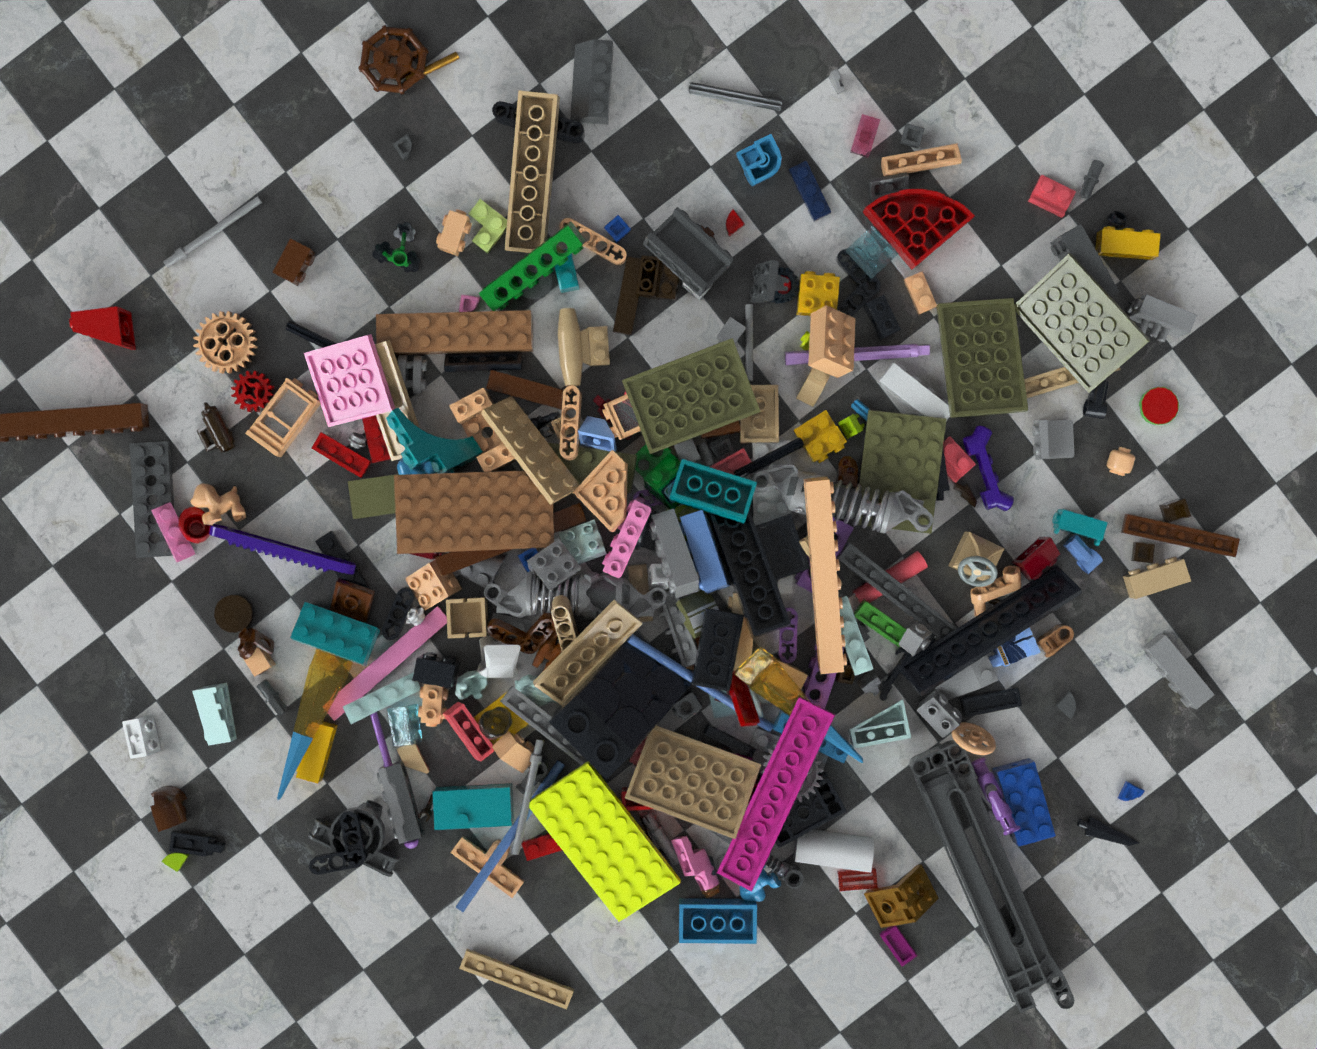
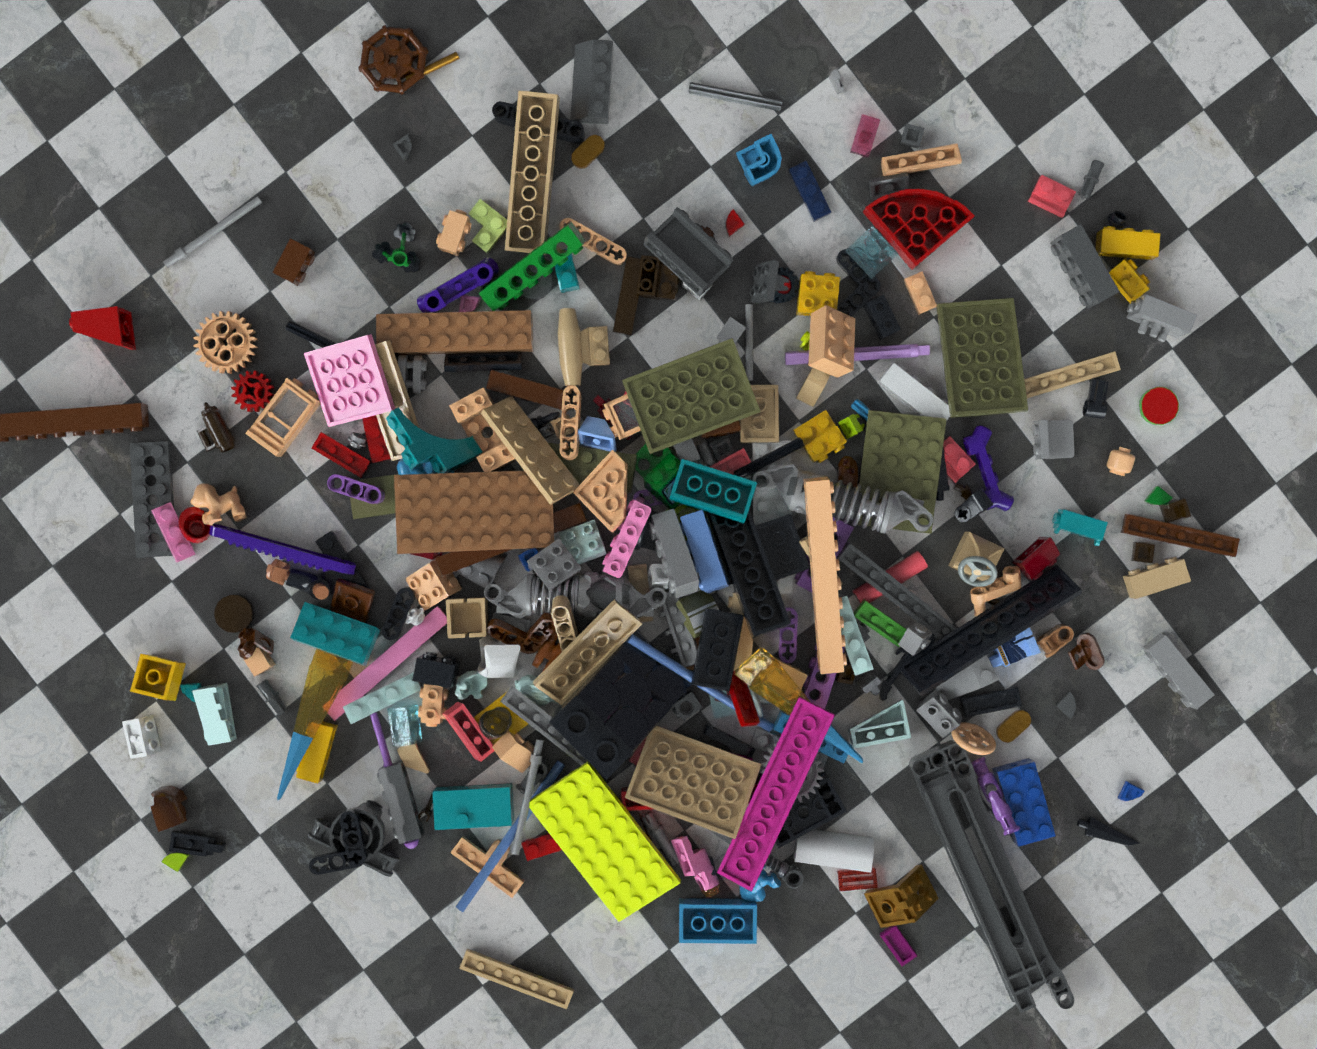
(158, 677): none -> yellow brick
(188, 688): none -> teal tile
(300, 579): none -> piece
(347, 485): none -> medium lavender beam
(458, 286): none -> dark purple plate
(588, 151): none -> pearl gold tile
(617, 228): blue plate -> none
(973, 505): none -> black piece
(1013, 726): none -> pearl gold tile
(1080, 323): plate -> none
(1086, 558): medium blue piece -> none
(1088, 652): none -> reddish brown bracket
(1128, 280): none -> yellow bracket
(1158, 496): none -> green tile

